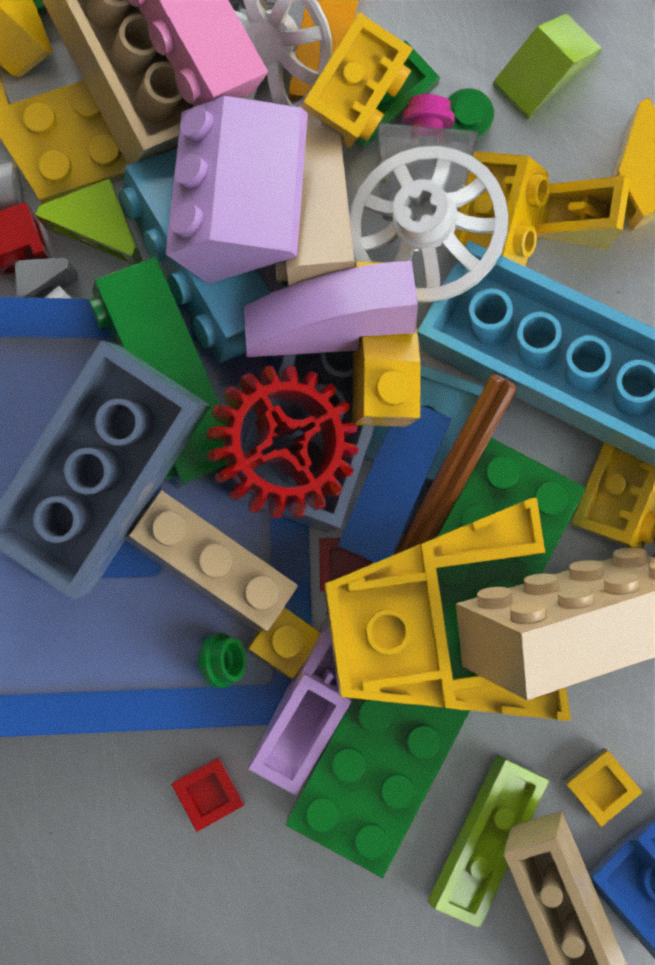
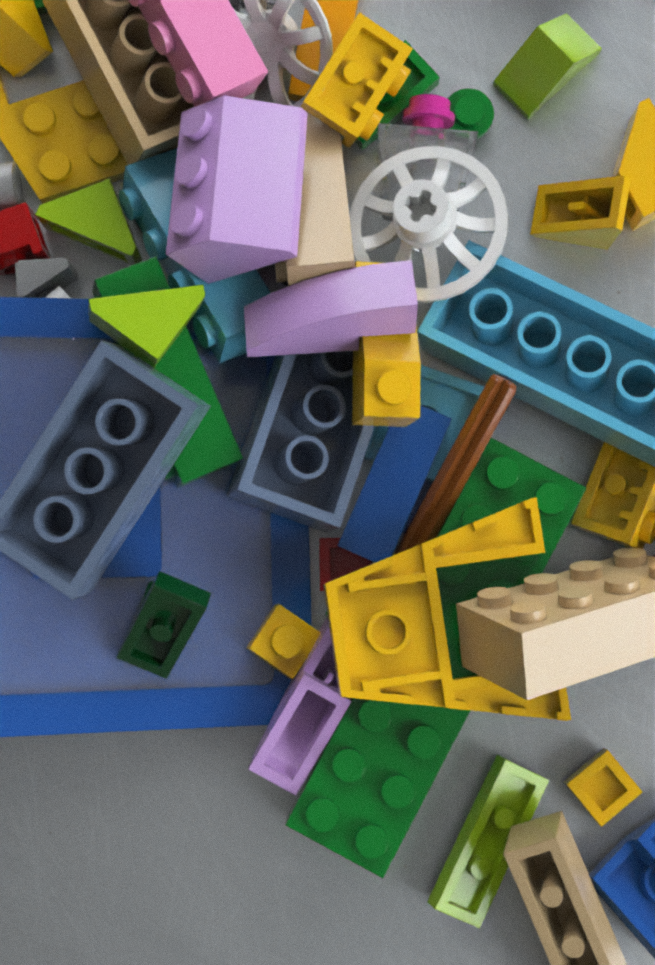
(146, 320): none -> lime slope
(163, 624): none -> dark green slope
(208, 793): red plate -> none
(211, 562): tan brick -> none
(222, 660): green plate -> none
(323, 418): red gear -> none
(525, 191): yellow bracket -> none

